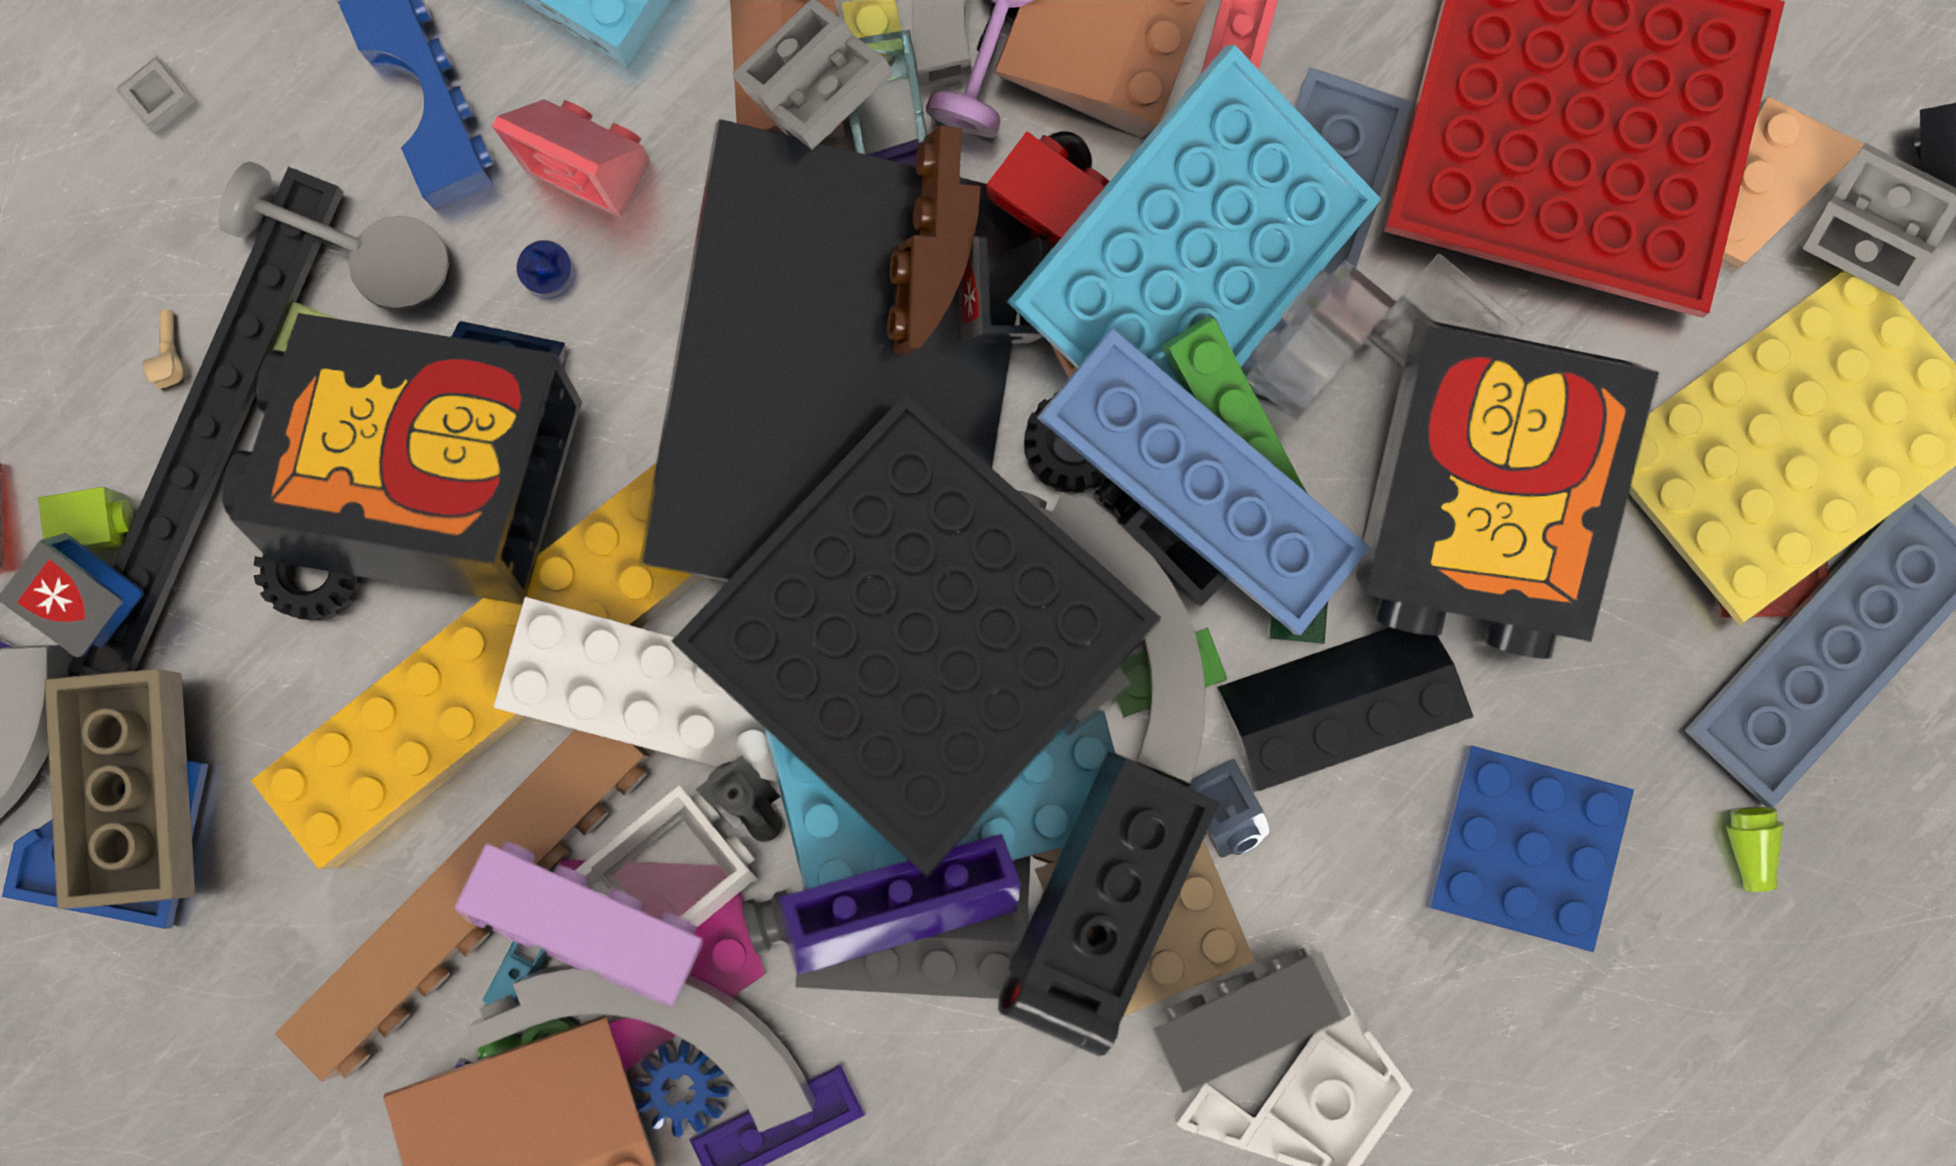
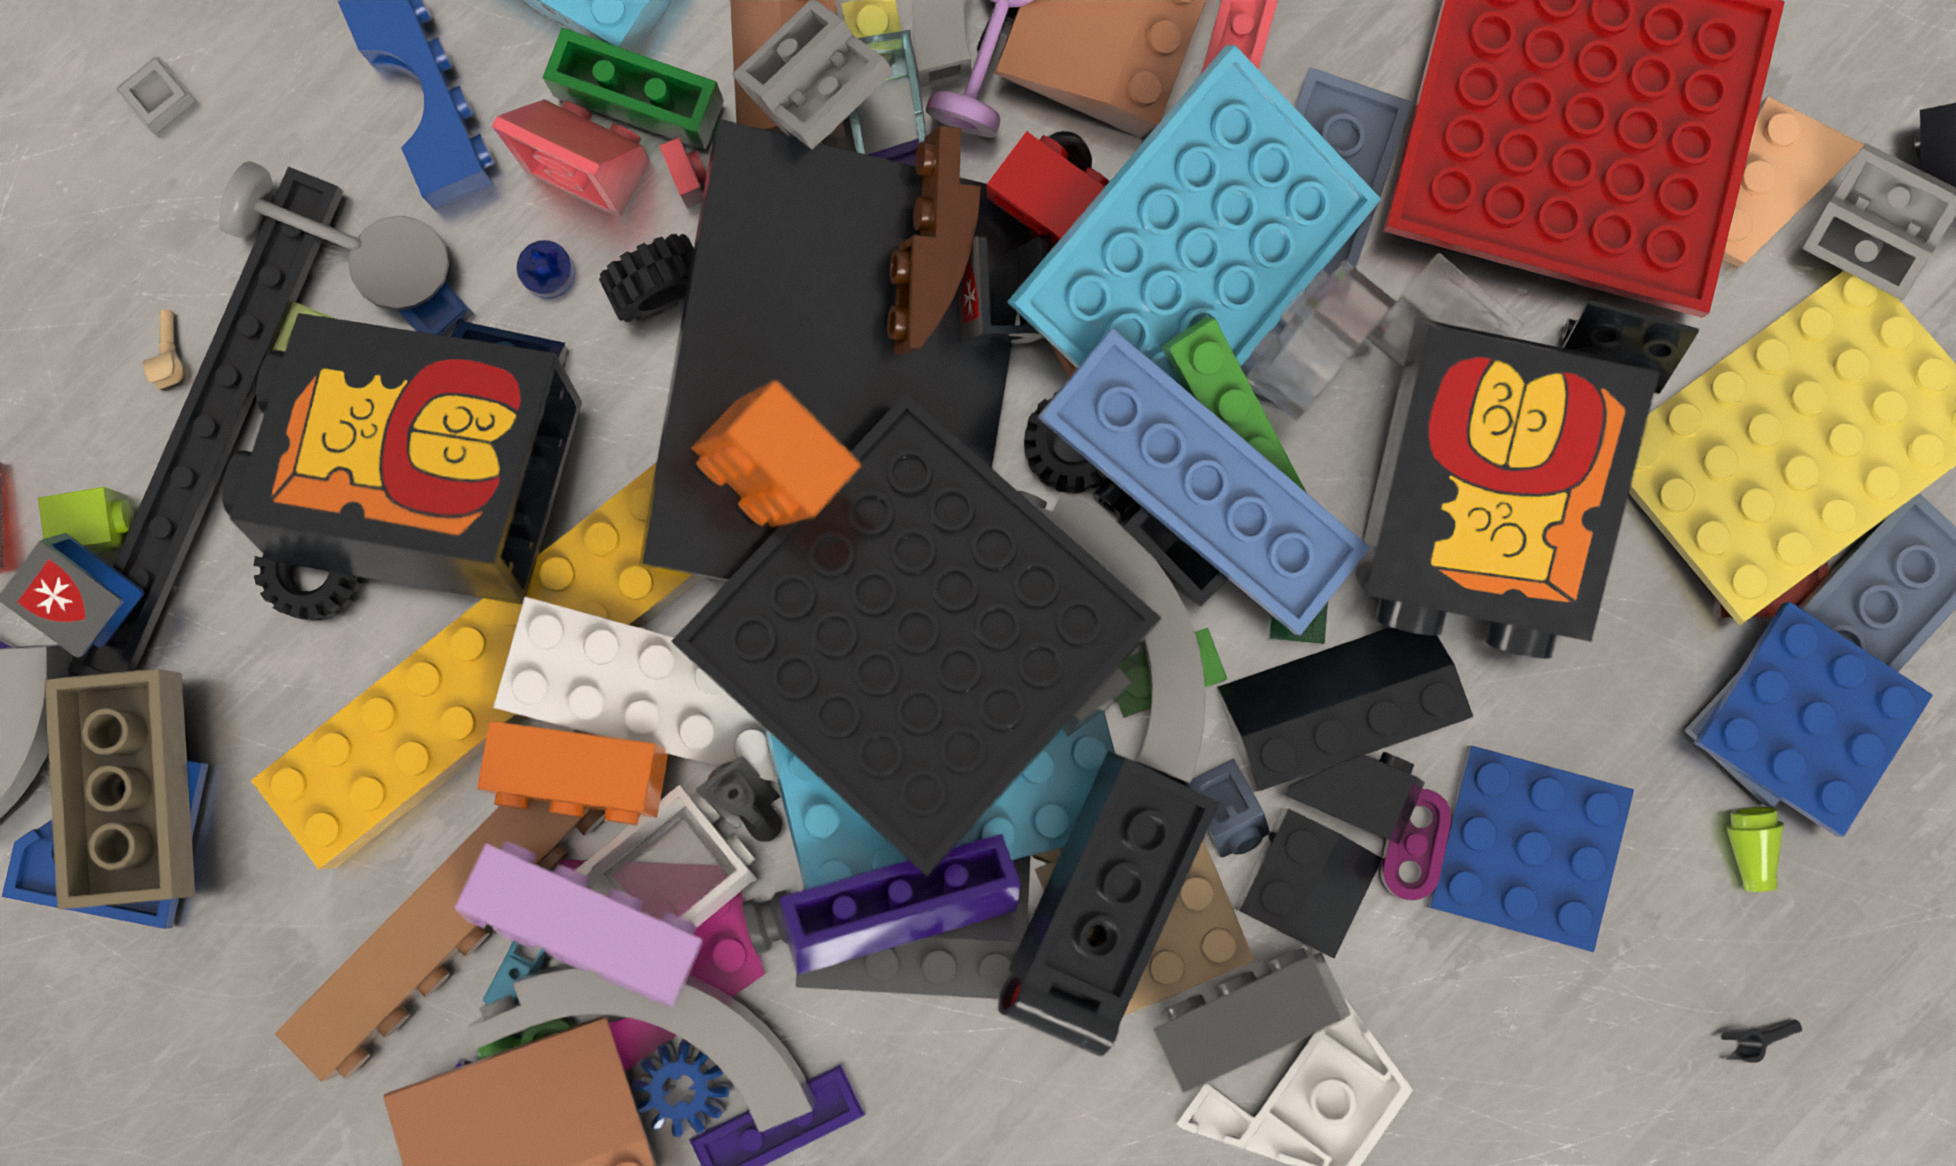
(439, 313): none -> blue tile
(572, 772): none -> orange brick
(633, 88): none -> green brick
(649, 277): none -> black tyre
(686, 171): none -> coral plate
(774, 457): none -> orange brick
(1308, 882): none -> black slope
(1365, 793): none -> black slope
(1421, 846): none -> magenta plate
(1630, 337): none -> black hinge
(1755, 1042): none -> black hand
(1813, 719): none -> blue plate

